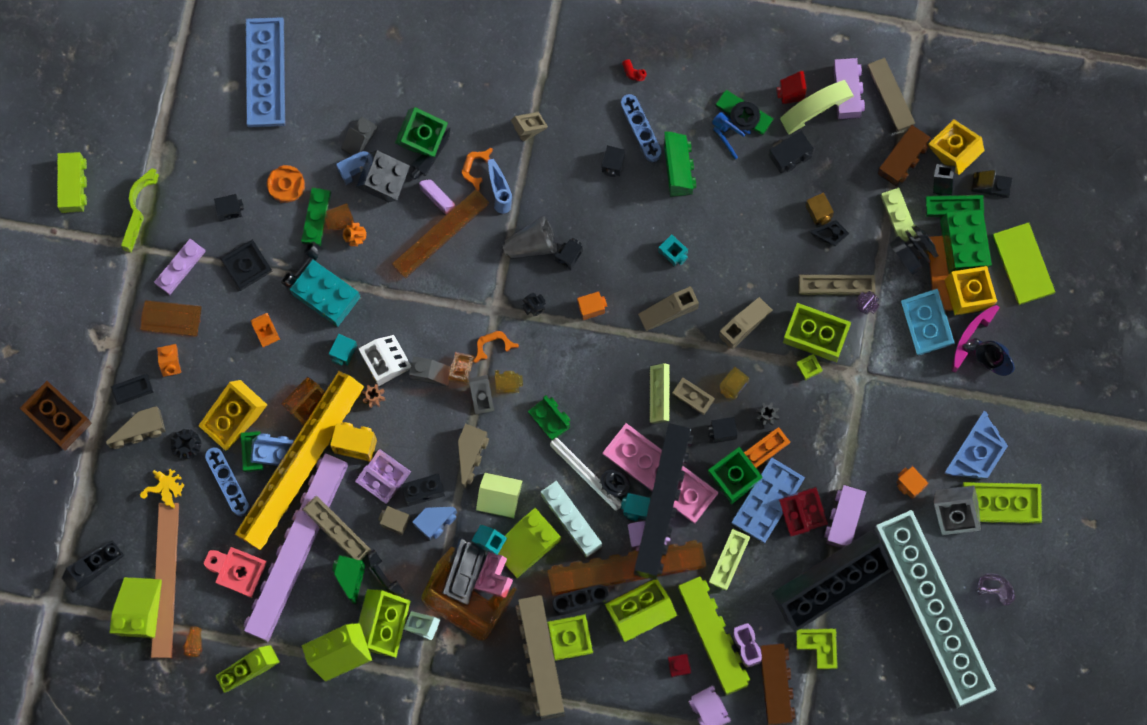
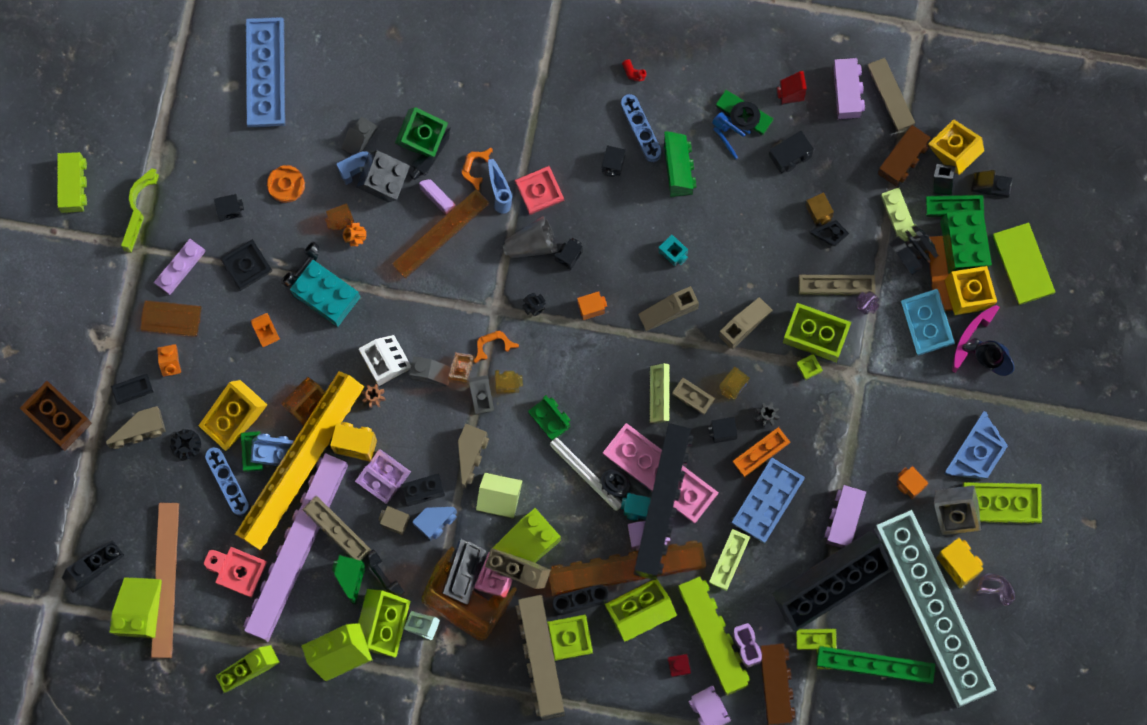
(165, 483): yellow piece -> none
(193, 643): clear orange cone -> none
(316, 216): green plate -> none
(342, 350): teal brick -> none
(489, 539): teal brick -> none
(518, 569): none -> dark tan slope
(529, 125): dark tan slope -> none
(539, 190): none -> coral tile
(571, 519): light aqua brick -> none
(735, 475): green slope -> none
(803, 511): dark red slope -> none
(815, 104): yellowish green slope -> none
(875, 665): none -> green plate
(960, 562): none -> yellow brick

